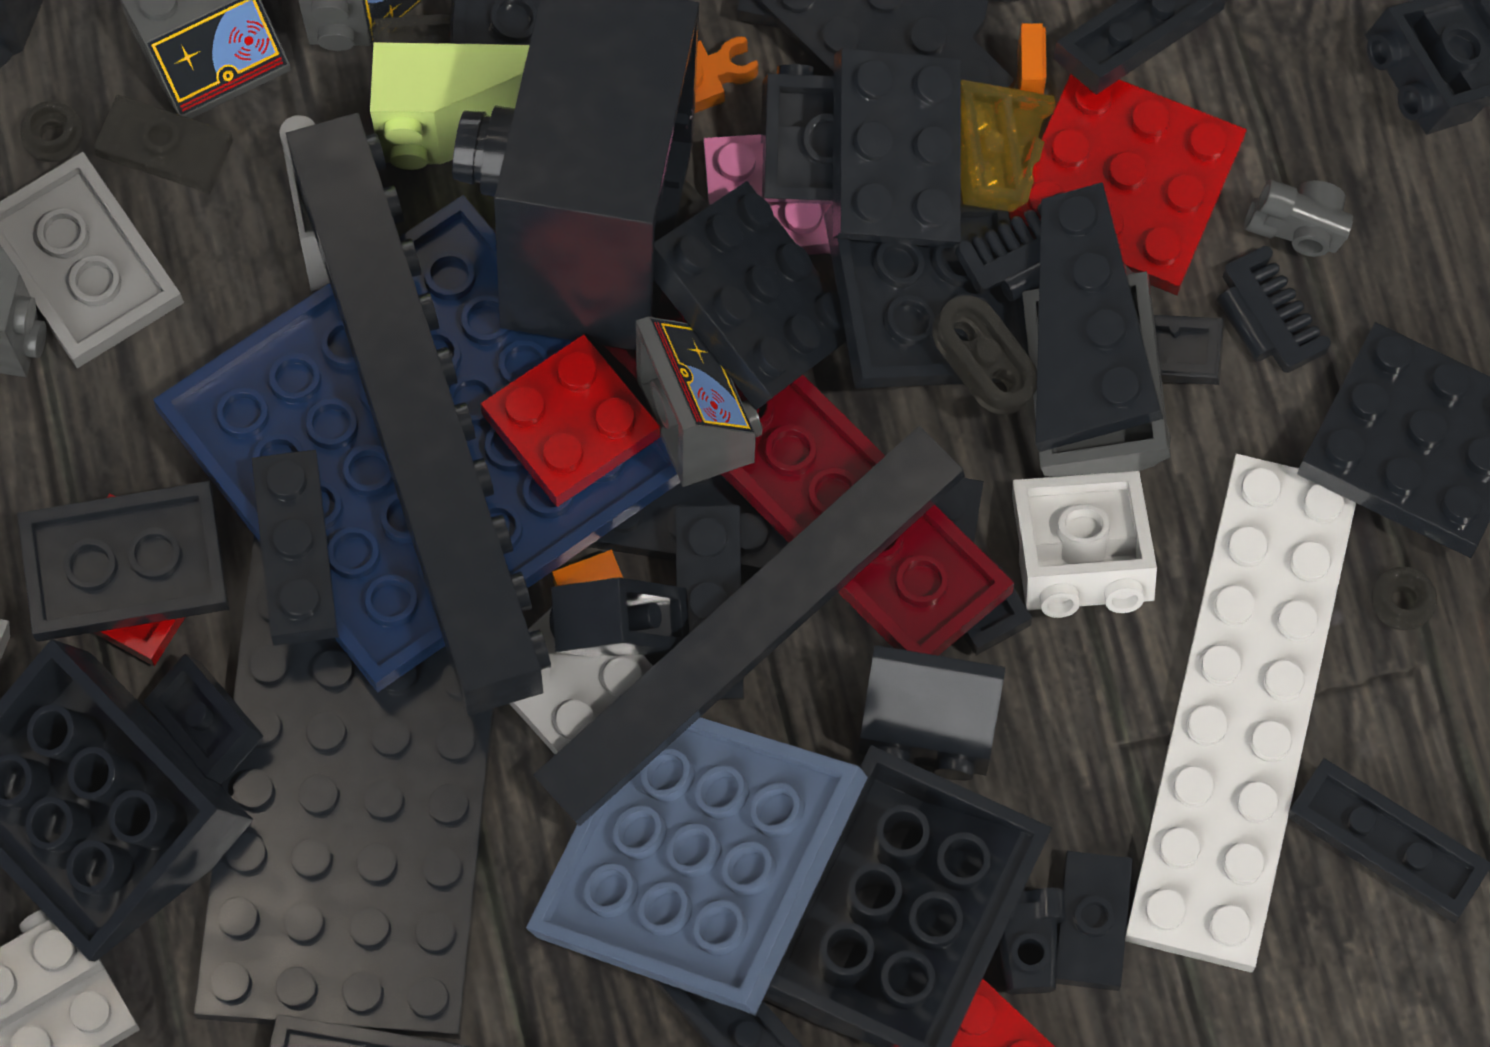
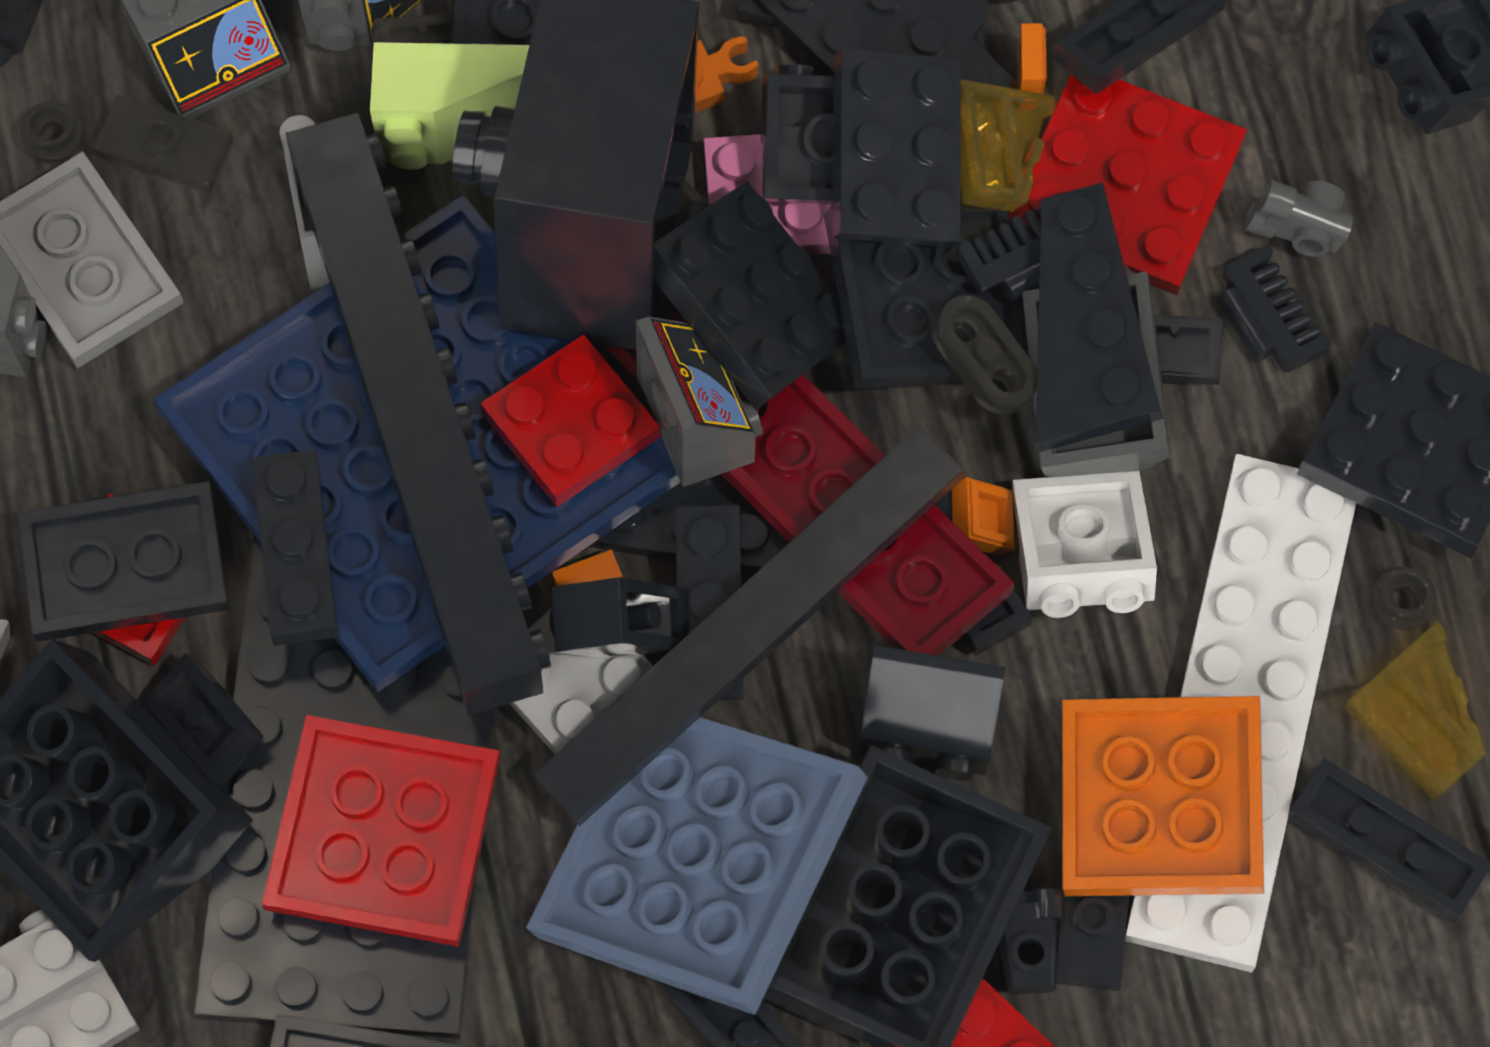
(382, 830): none -> red plate
(984, 515): none -> orange tile
(1162, 796): none -> orange plate
(1422, 715): none -> clear yellow wing

